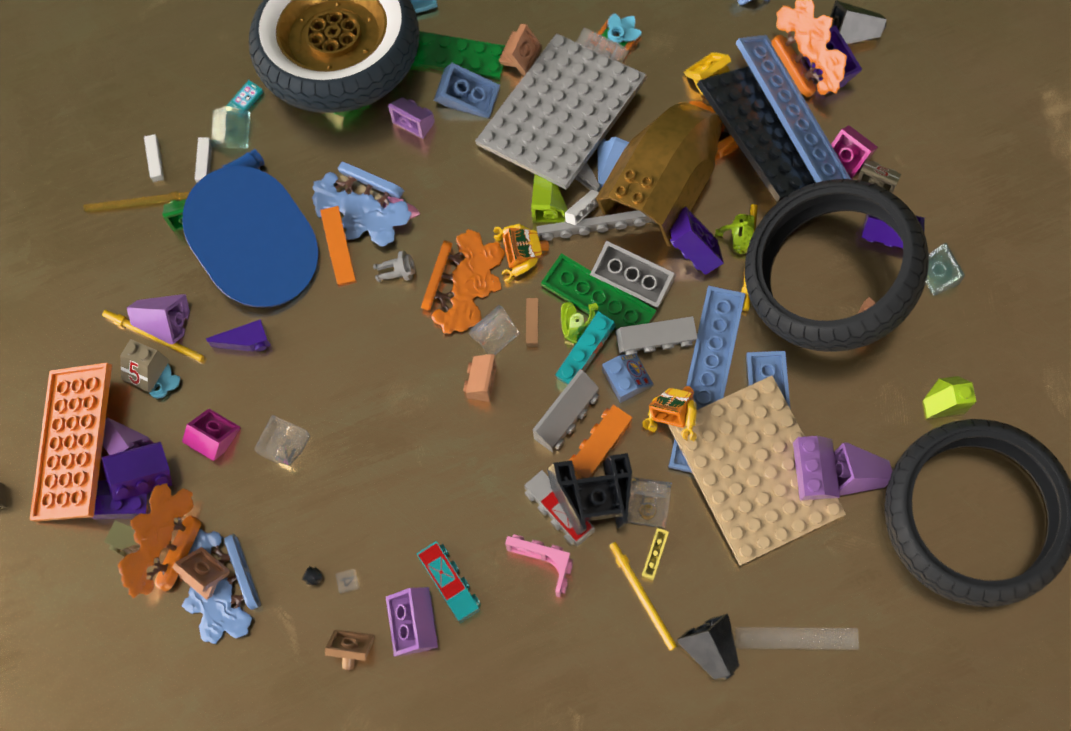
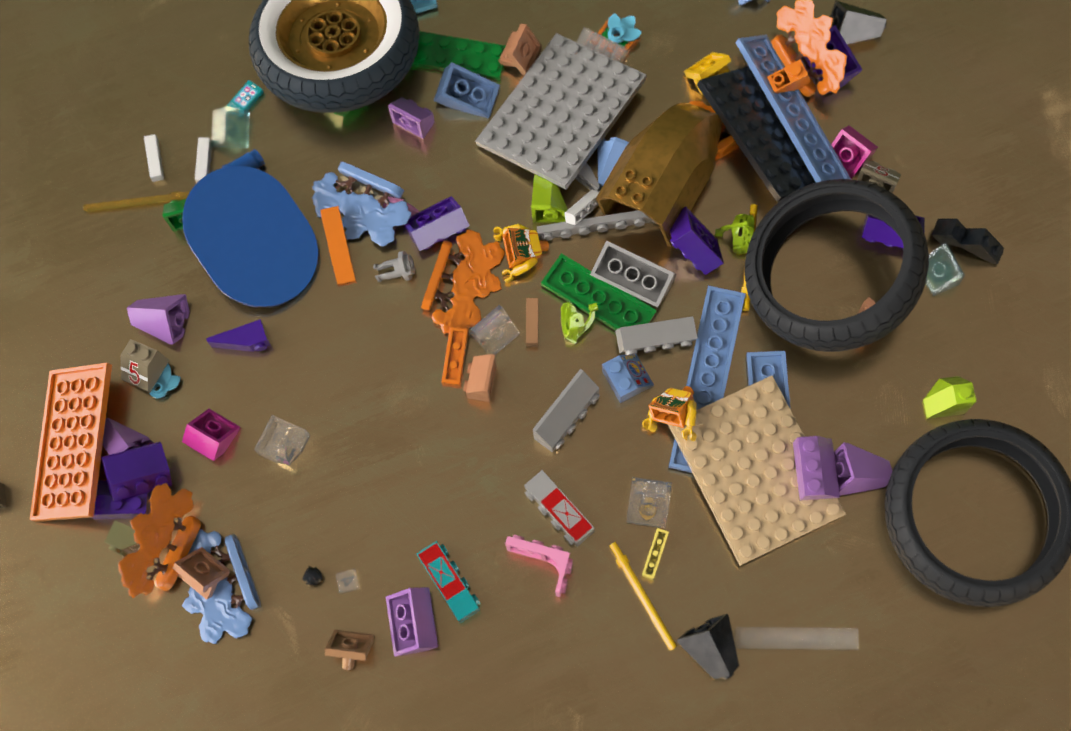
(122, 320): yellow bar -> none
(436, 223): none -> slope
(455, 356): none -> orange tile
(586, 347): teal brick -> none
(594, 496): black wedge -> none
(601, 442): orange brick -> none
(789, 78): none -> orange slope
(975, 240): none -> black arch

